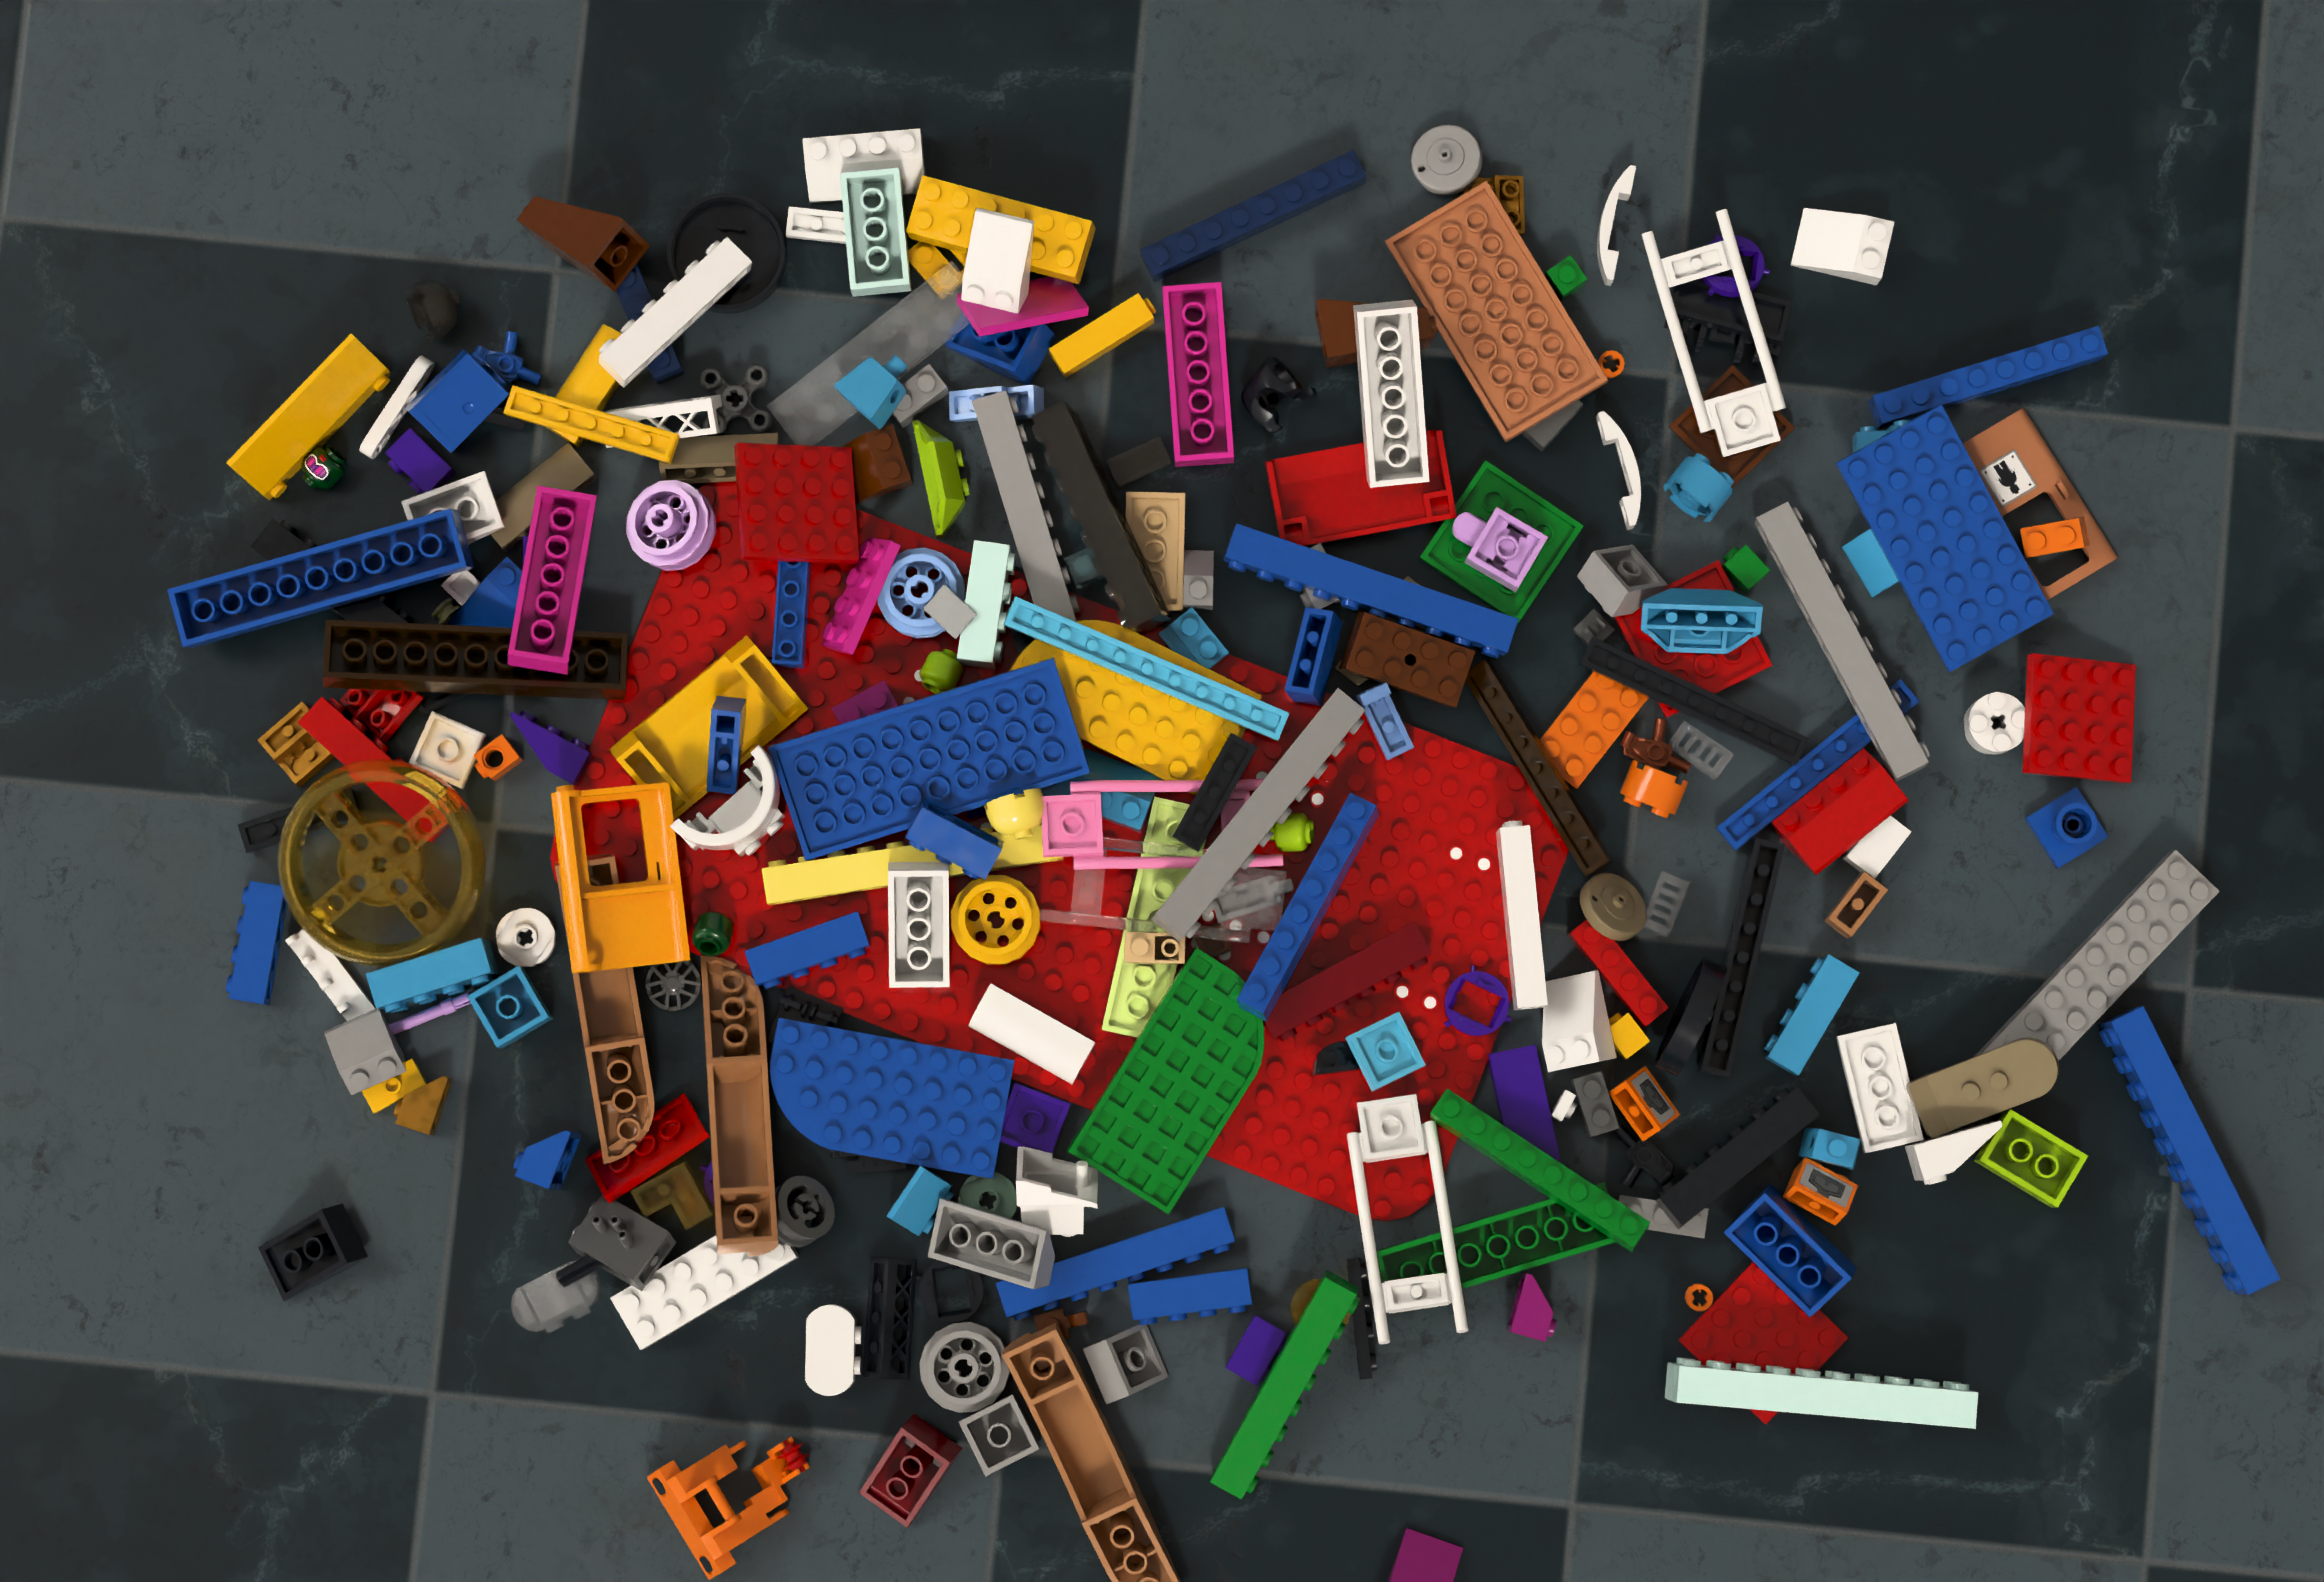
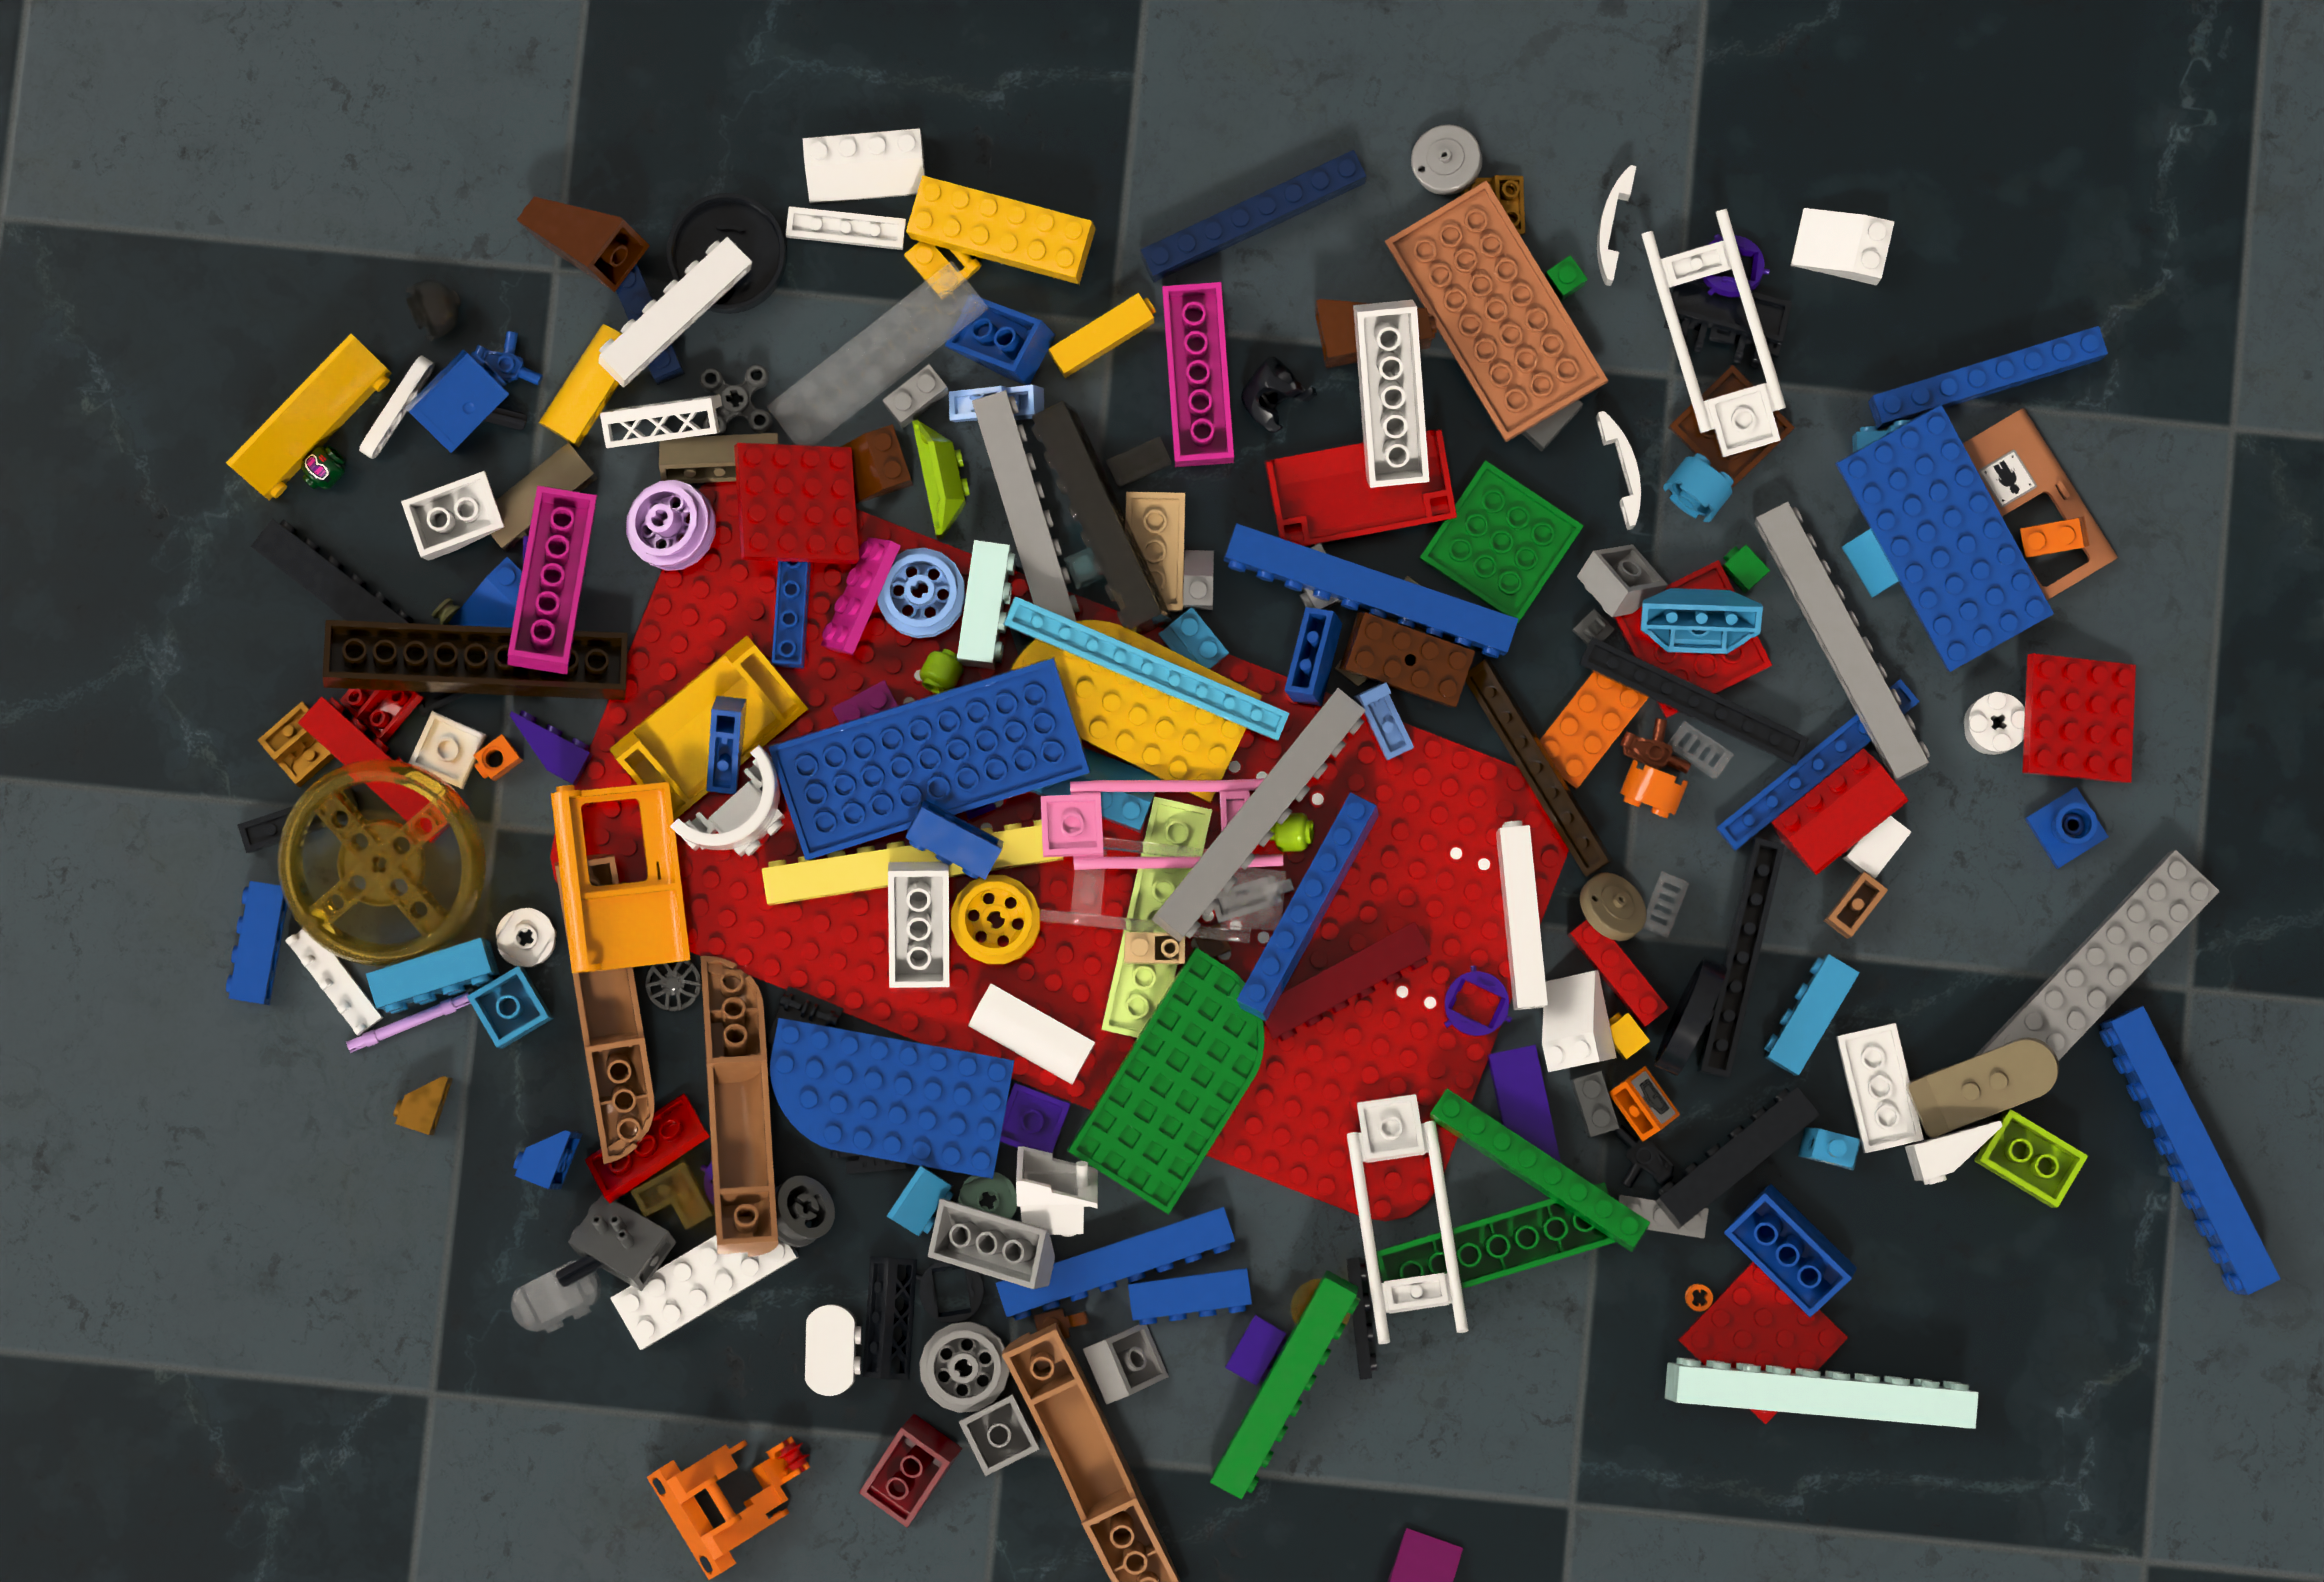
(313, 1251): black slope -> none
(320, 578): blue brick -> none
(365, 1051): light grey slope -> none
(393, 1089): yellow plate -> none
(419, 462): dark purple brick -> none
(461, 586): white plate -> none
(591, 424): yellow tile -> none
(712, 933): dark green head -> none
(808, 949): blue brick -> none
(874, 389): dark azure torso -> none
(875, 232): light aqua brick -> none
(949, 611): sticker -> none
(998, 261): white slope -> none
(1016, 813): light yellow cylinder -> none
(1047, 302): dark pink tile -> none
(1214, 792): black plate -> none
(1335, 1059): black plate -> none
(1385, 1051): medium azure plate -> none
(1497, 547): lavender brick -> none
(1531, 1311): magenta slope -> none
(1564, 1106): white plate -> none
(1614, 355): orange bush -> none
(1820, 1191): orange brick -> none

